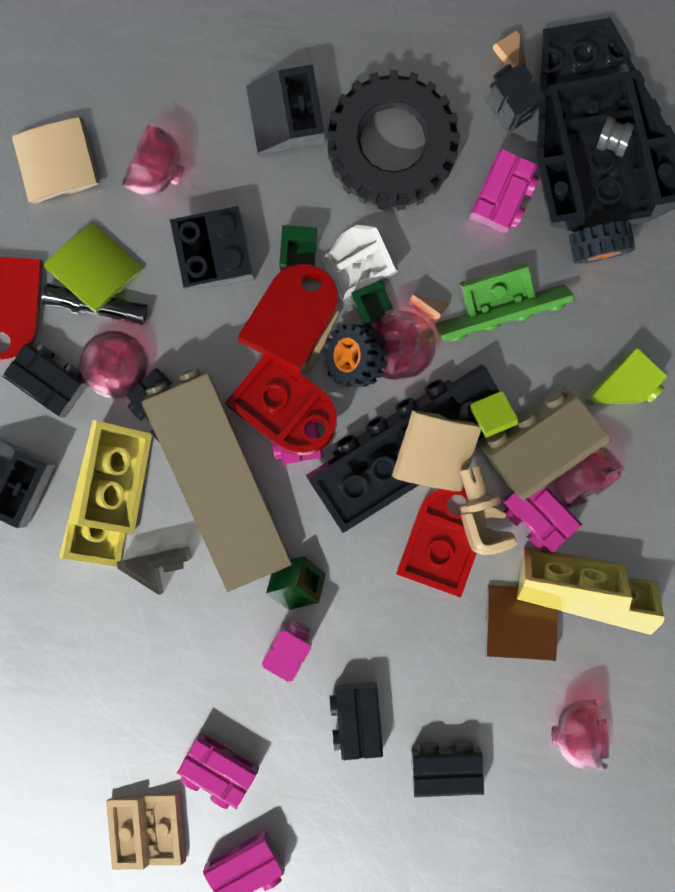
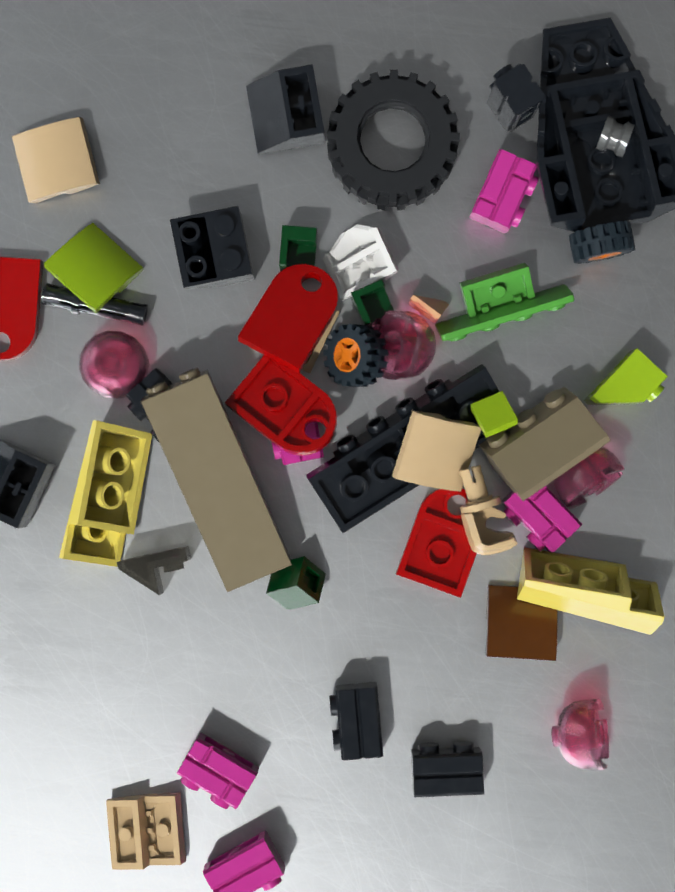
(46, 379): black brick -> none
(154, 163): clear pink cylinder -> none
(288, 650): dark pink brick -> none
(511, 49): light nougat slope -> none

